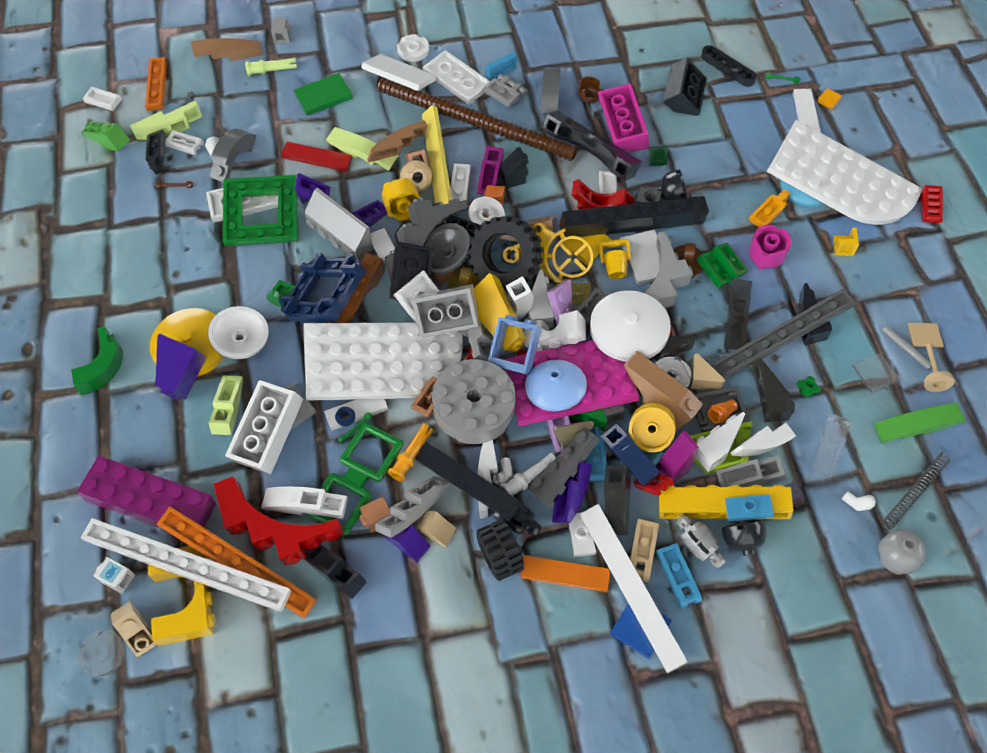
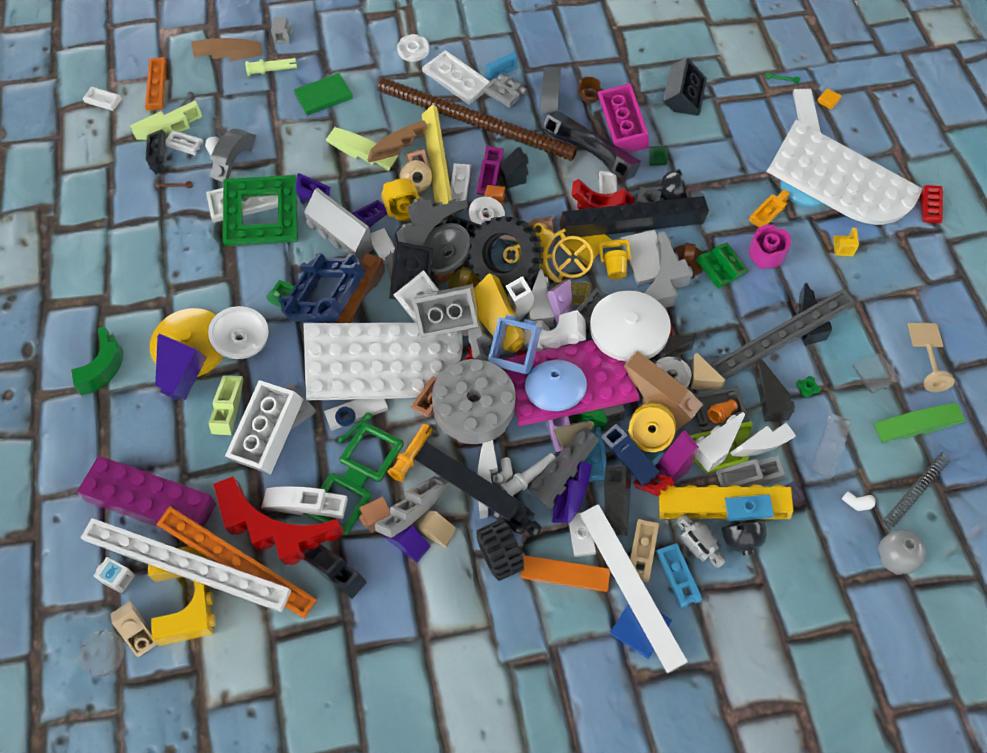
(106, 134): bright green slope -> none
(316, 156): red tile -> none
(399, 72): white tile -> none
(737, 314): clear smoke slope -> none
(744, 76): black beam -> none
(907, 347): light grey bar -> none

